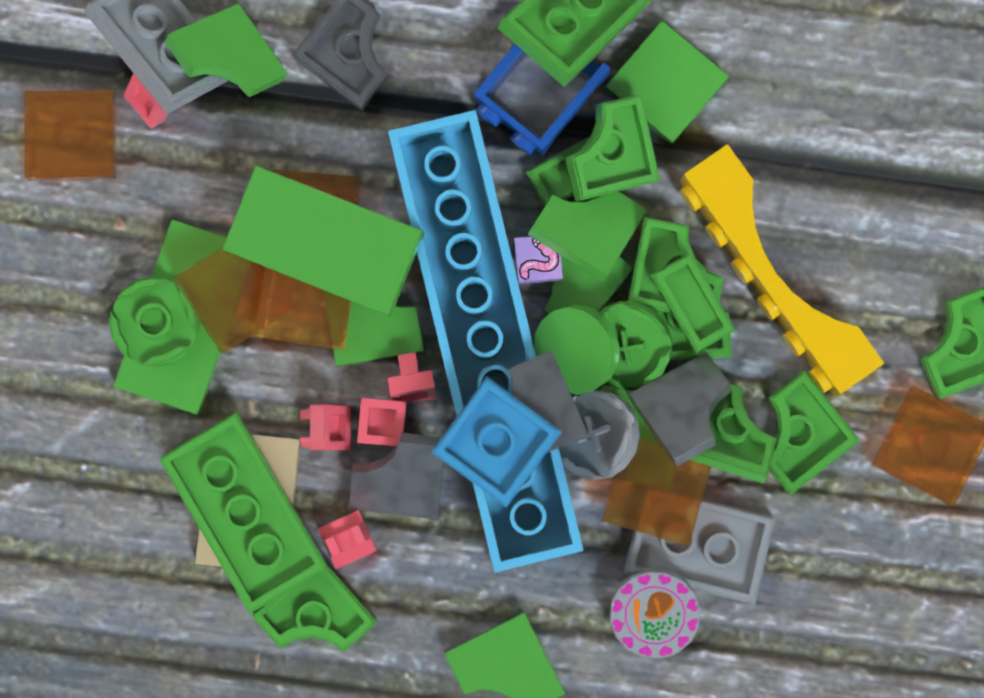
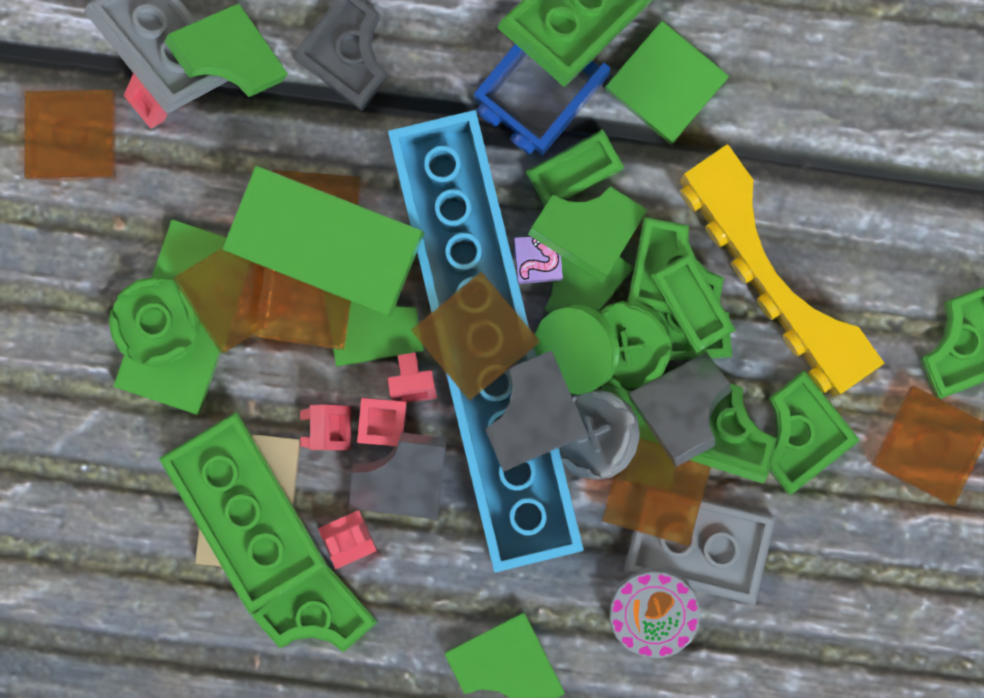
(475, 336): none -> clear orange tile
(496, 442): dark azure tile -> none
(617, 152): bright green tile -> none

